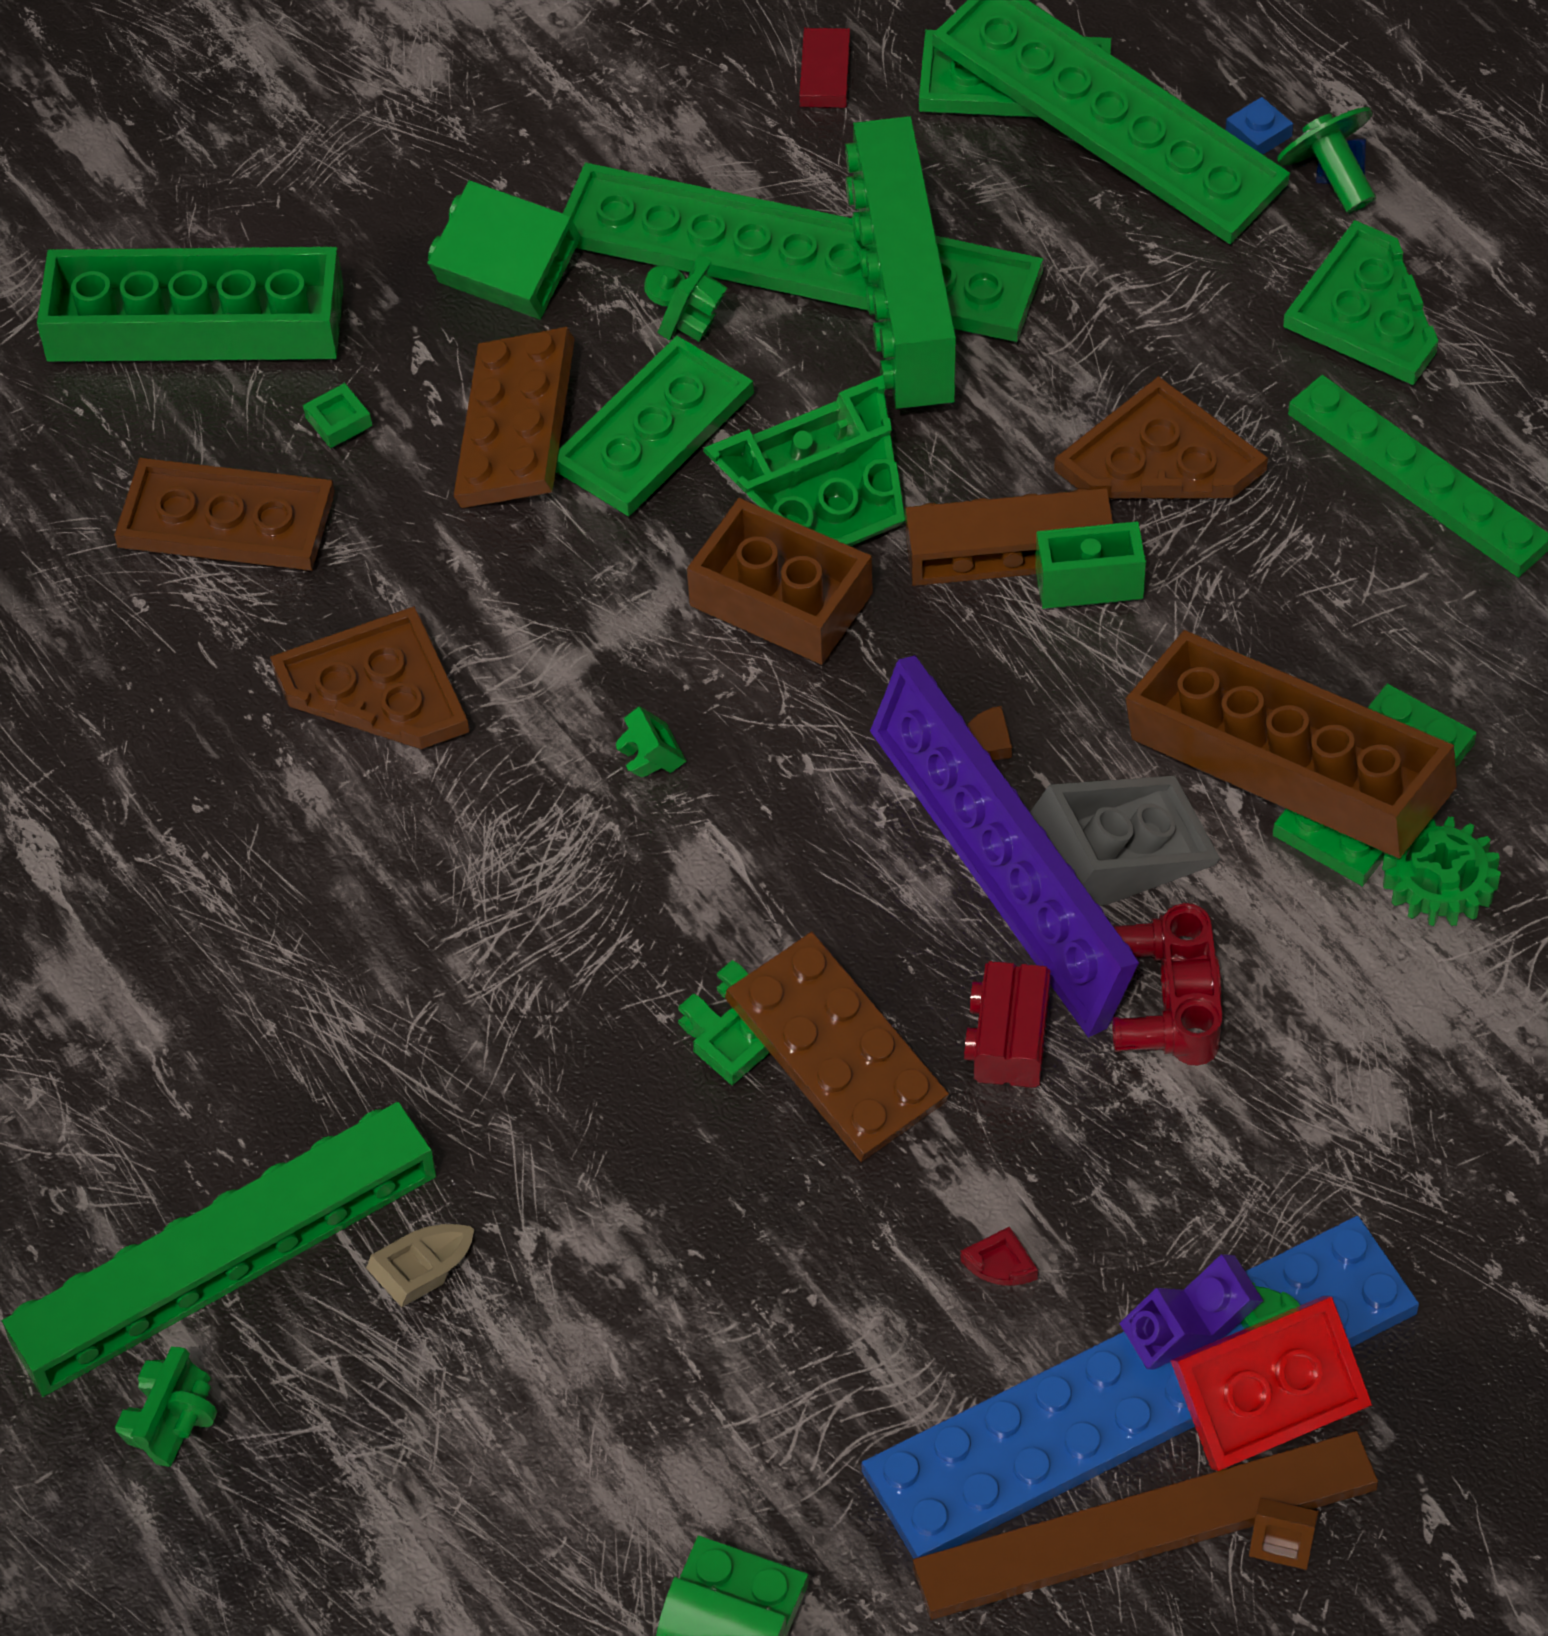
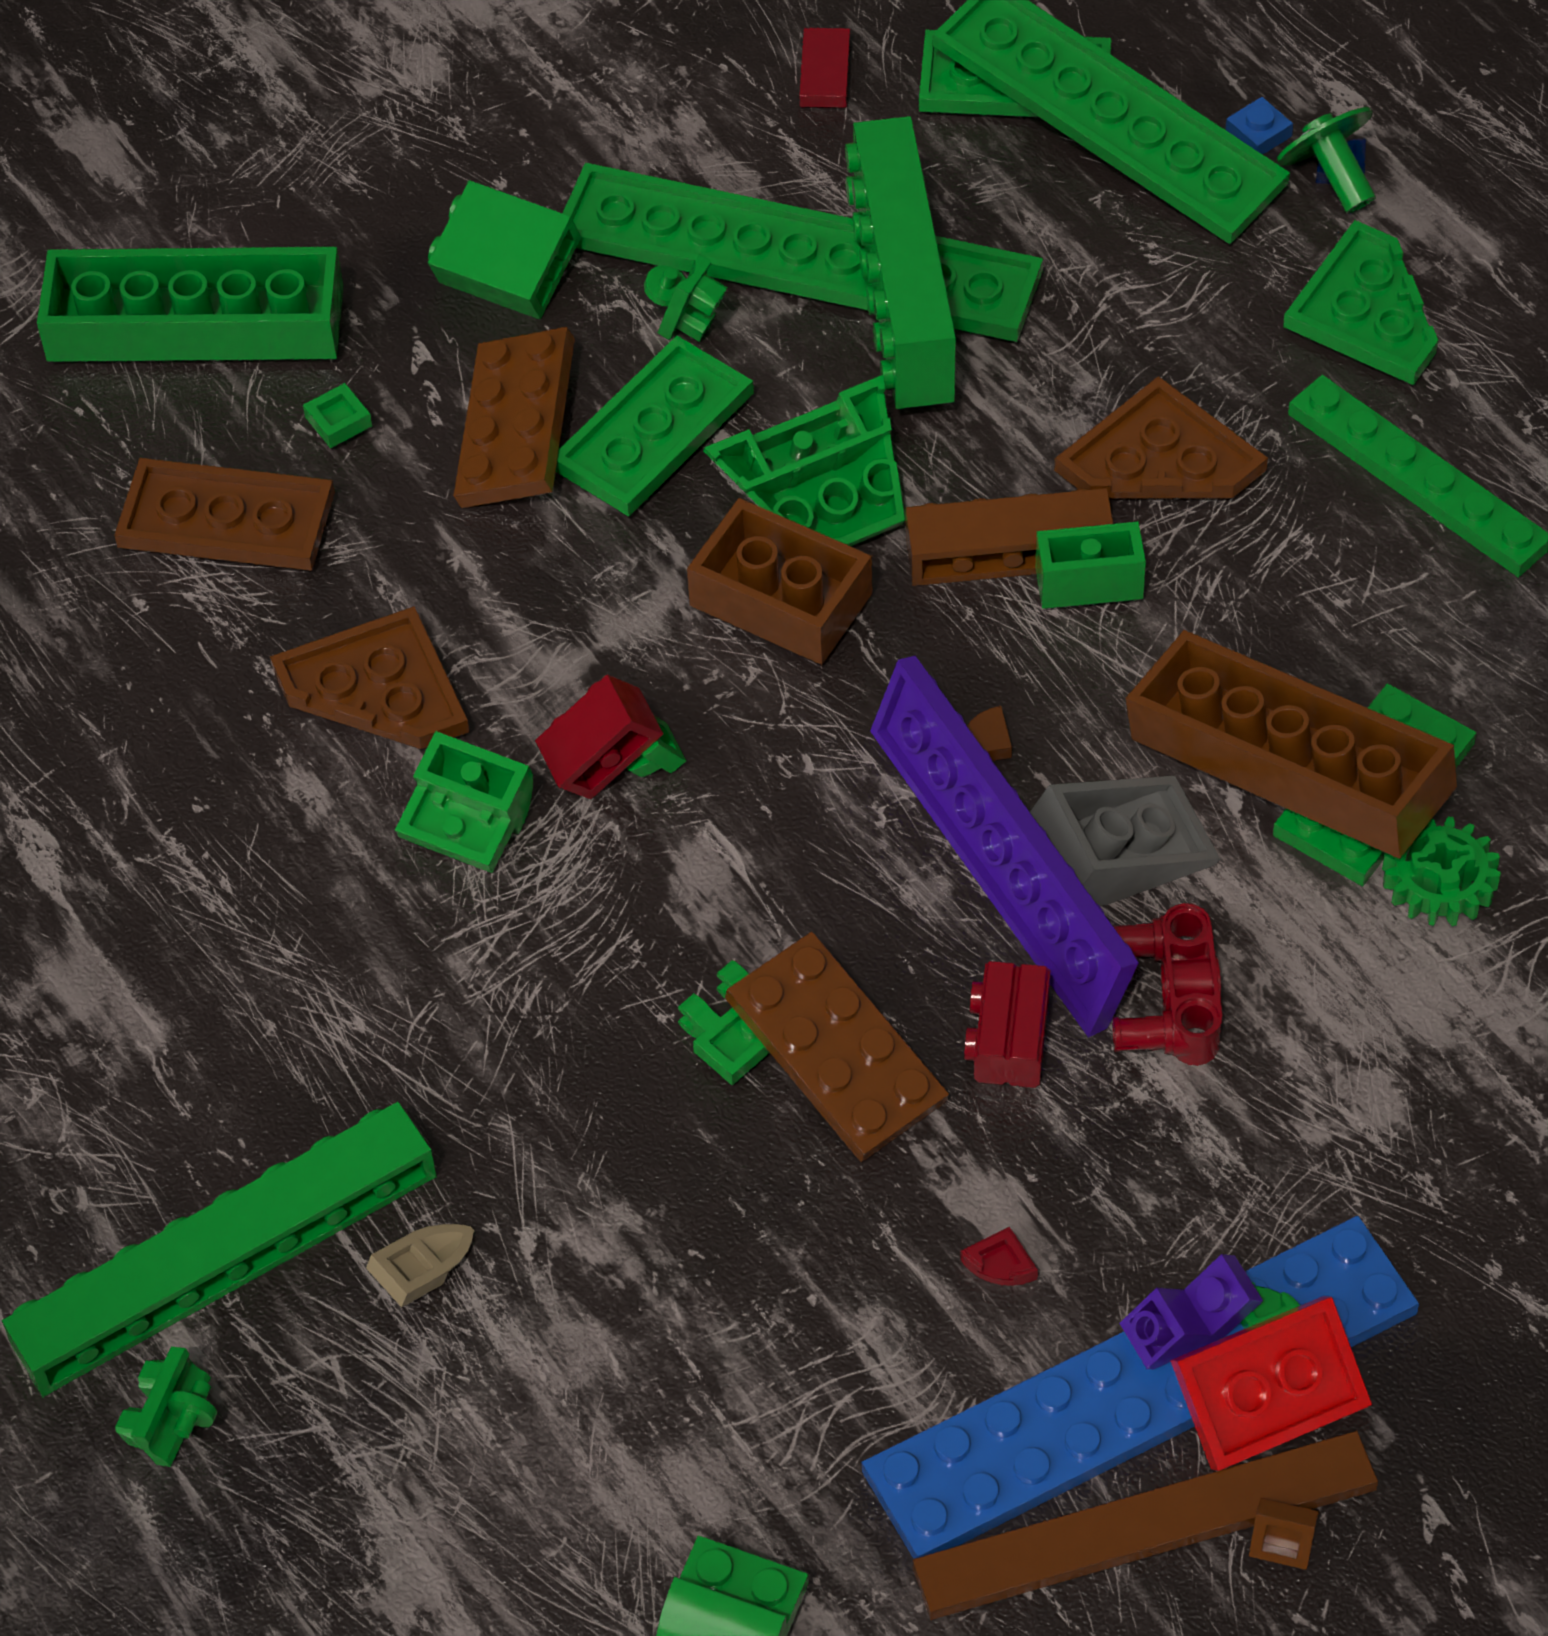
(466, 802): none -> green brick
(598, 736): none -> dark red brick

